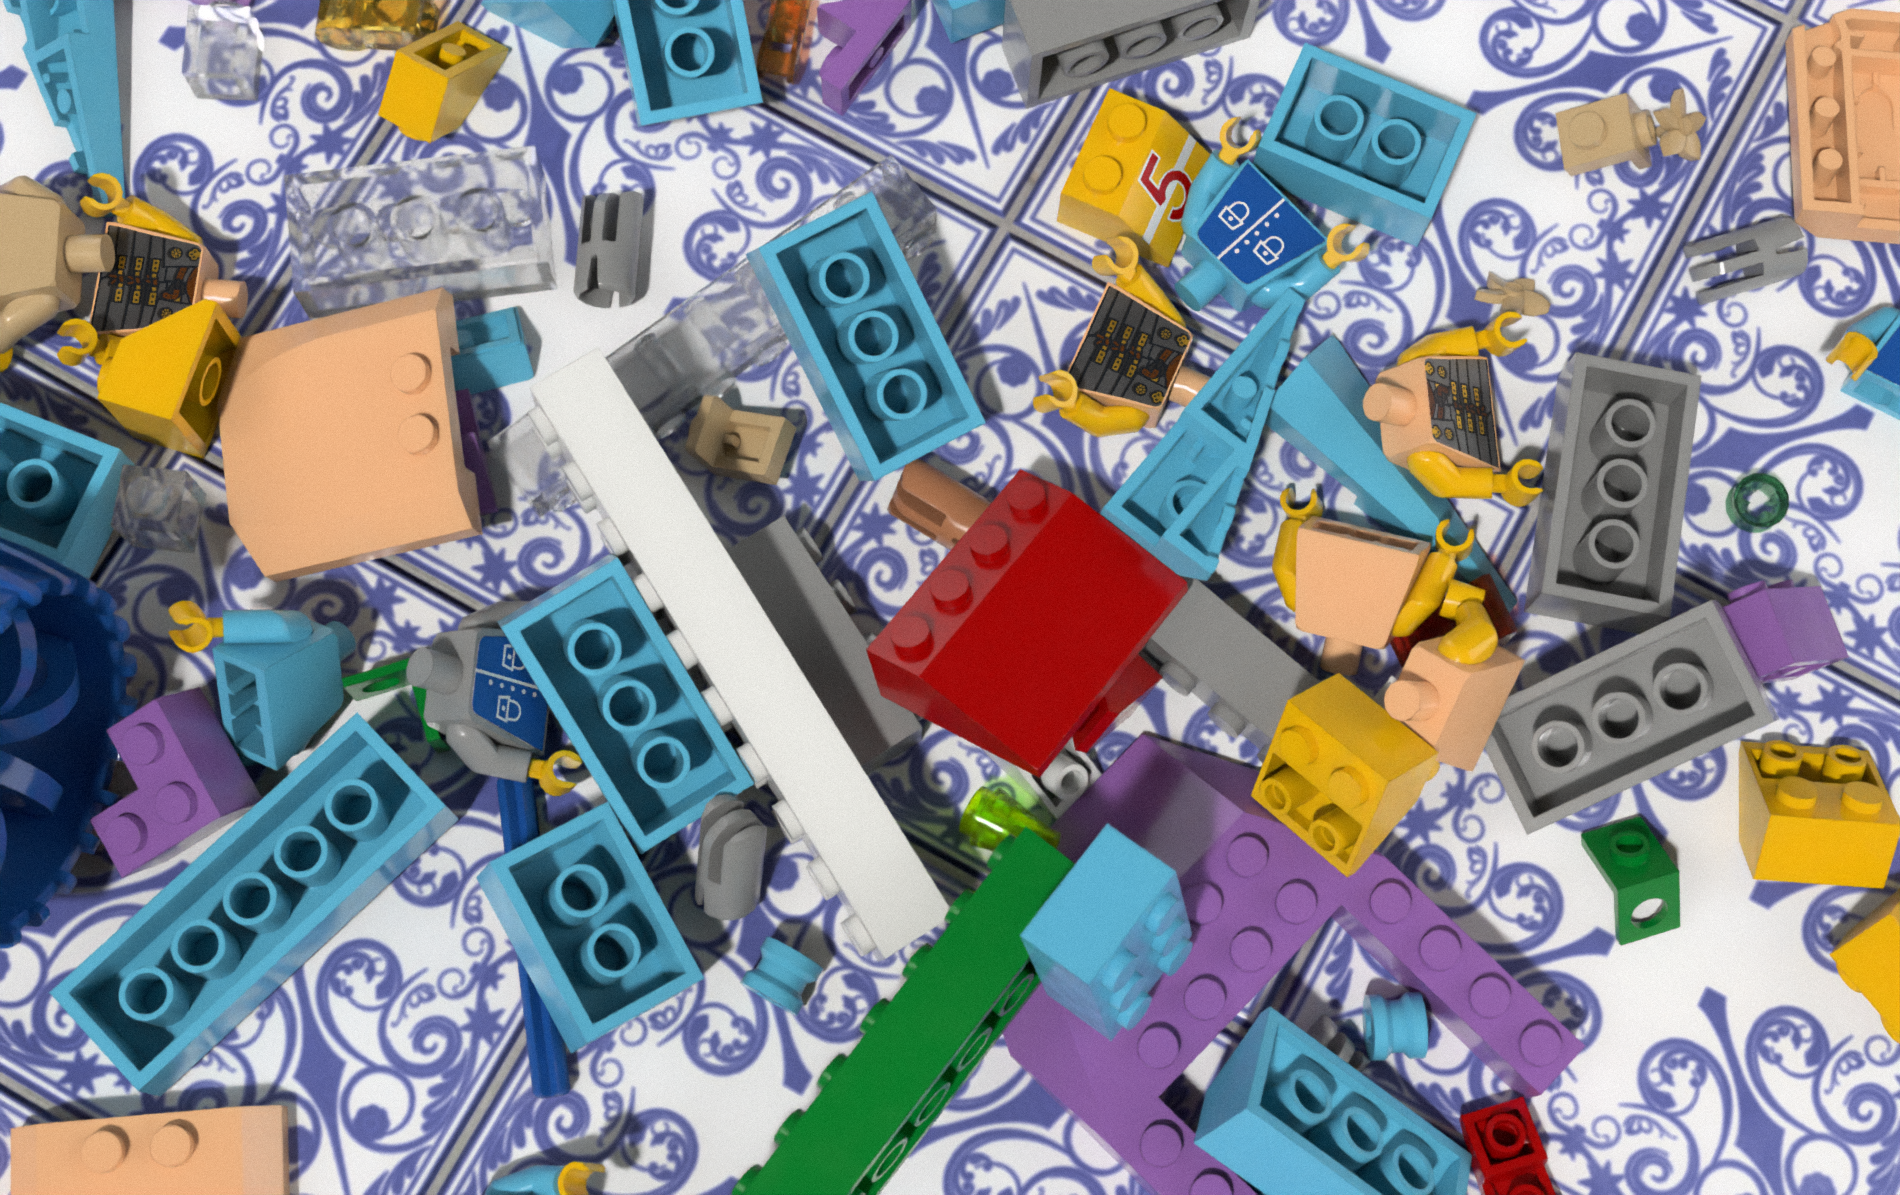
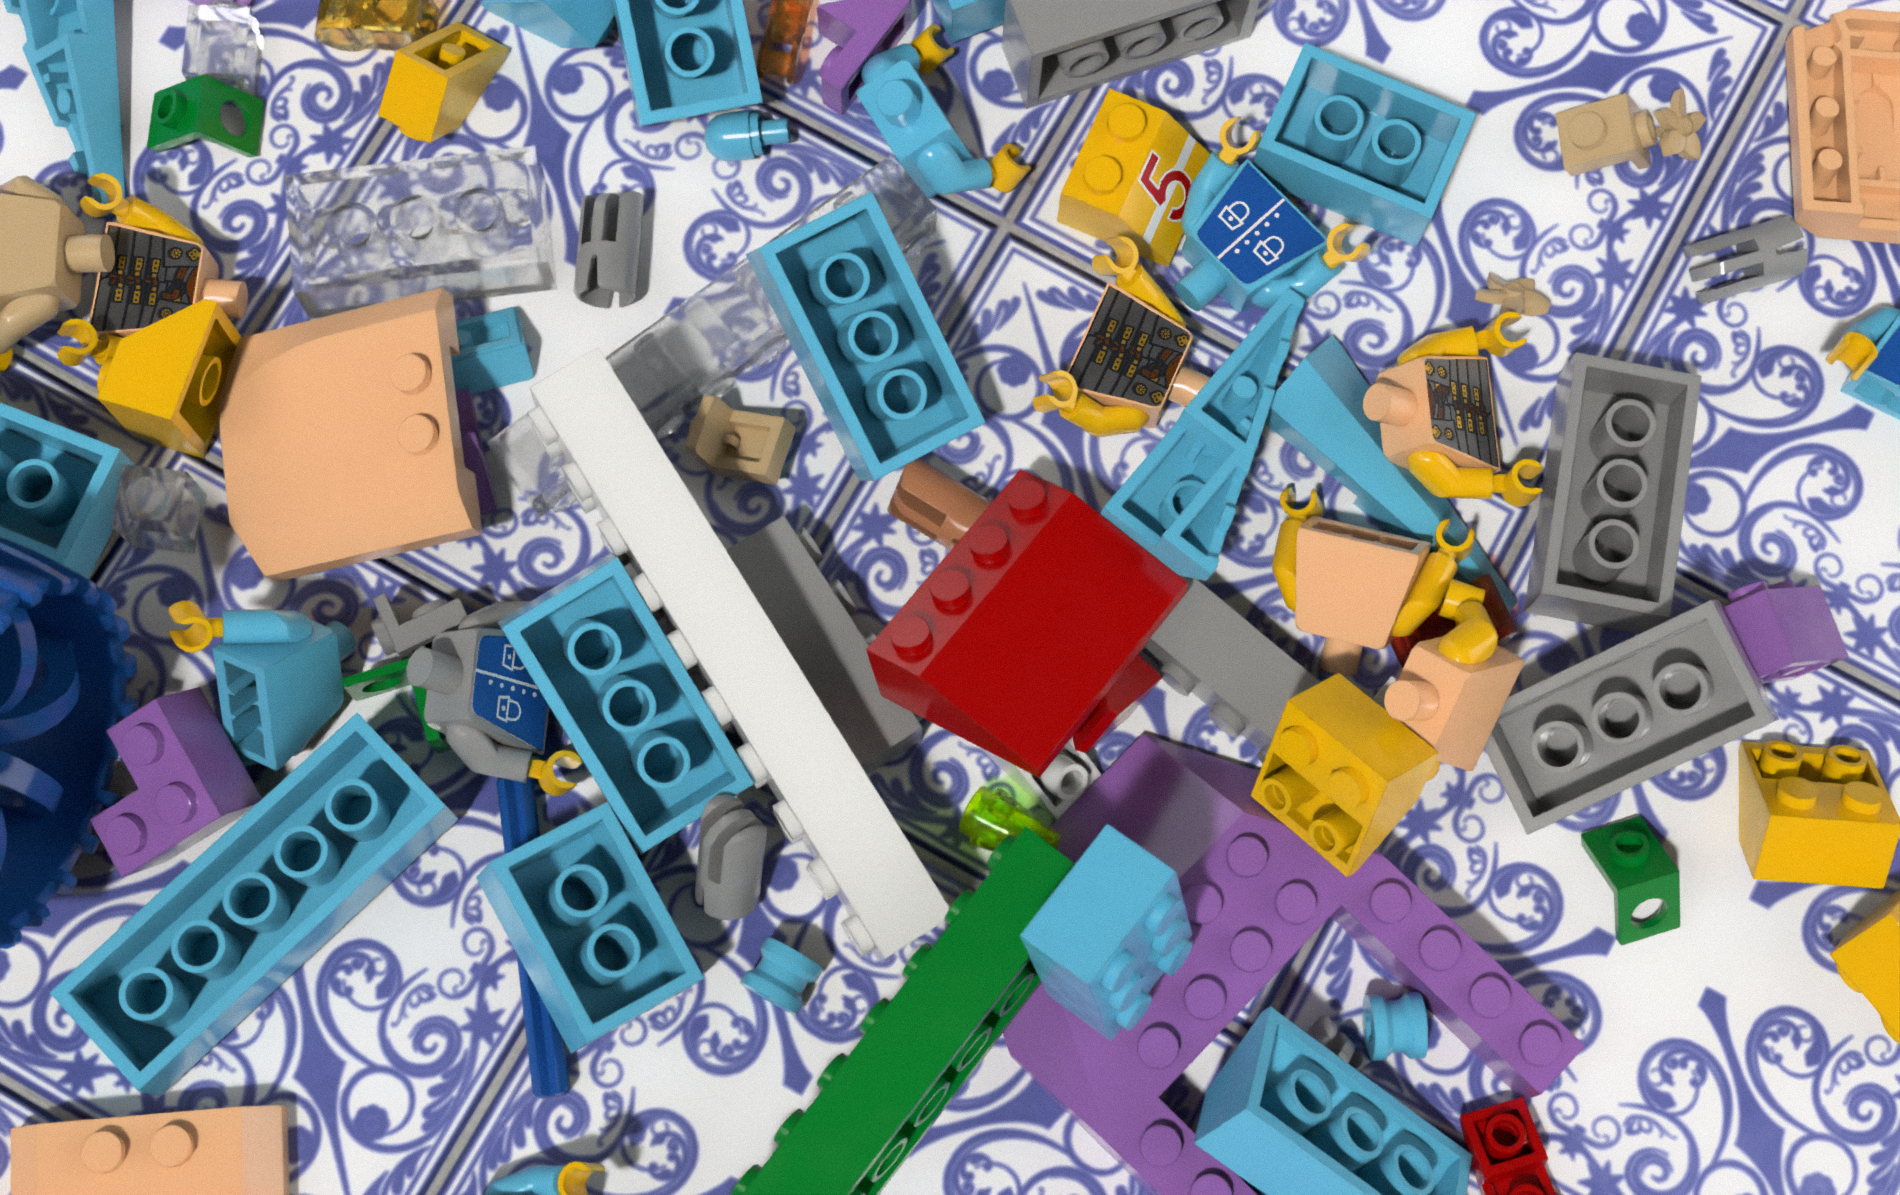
(193, 112): none -> green bracket
(418, 632): none -> light grey bracket
(744, 135): none -> medium azure cylinder
(919, 127): none -> medium azure torso
(1777, 500): clear green bush -> none

